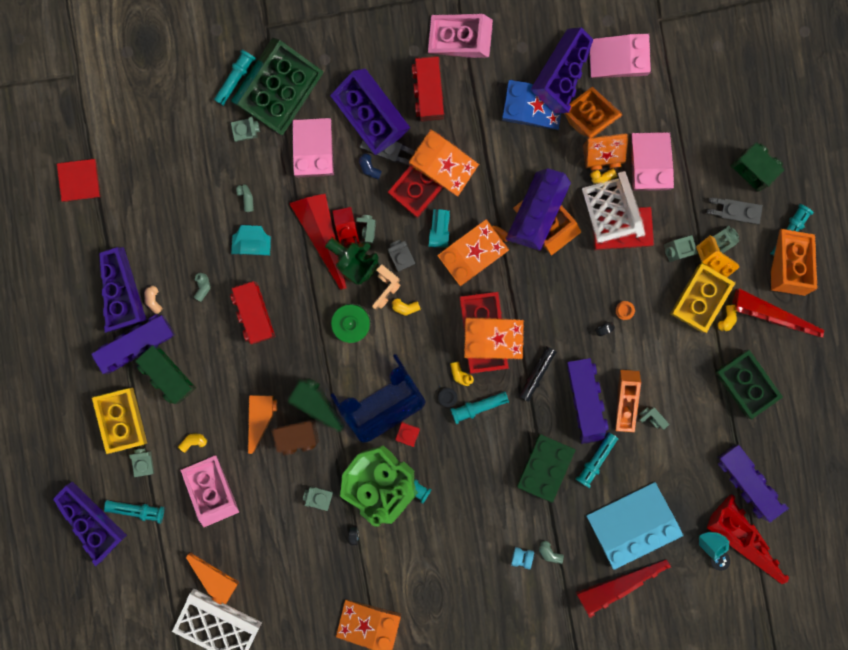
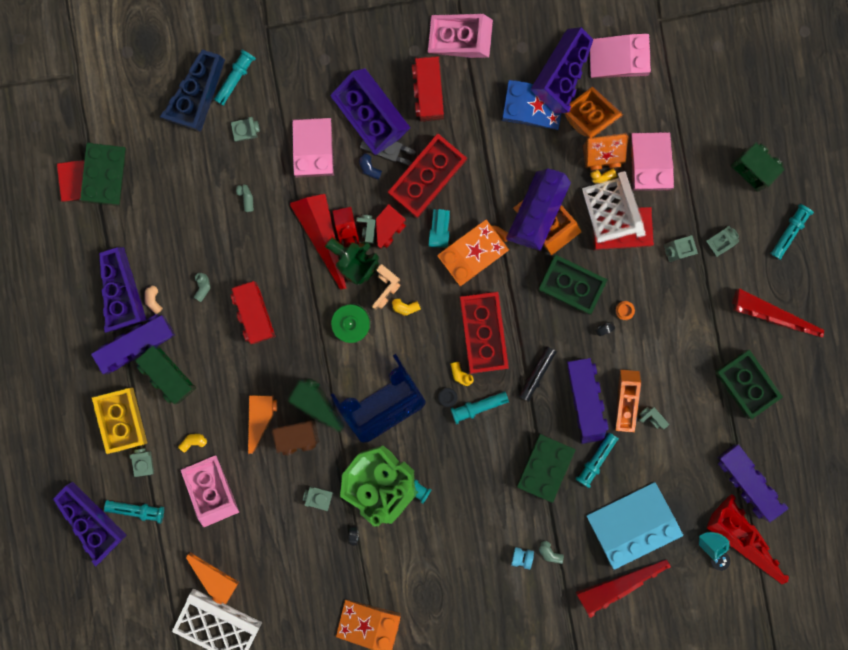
(103, 174): none -> dark green brick
(196, 92): none -> dark blue wedge
(251, 241): teal slope -> none
(277, 86): dark green slope -> none
(387, 225): none -> red slope
(401, 255): dark grey bracket -> none
(407, 434): red brick -> none
(443, 163): orange slope -> none
(493, 338): orange slope -> none
(572, 284): none -> dark green brick
(702, 298): yellow brick -> none
(714, 258): light orange bracket -> none
(729, 321): yellow arm -> none
(737, 210): dark grey hinge -> none
(794, 263): orange slope -> none

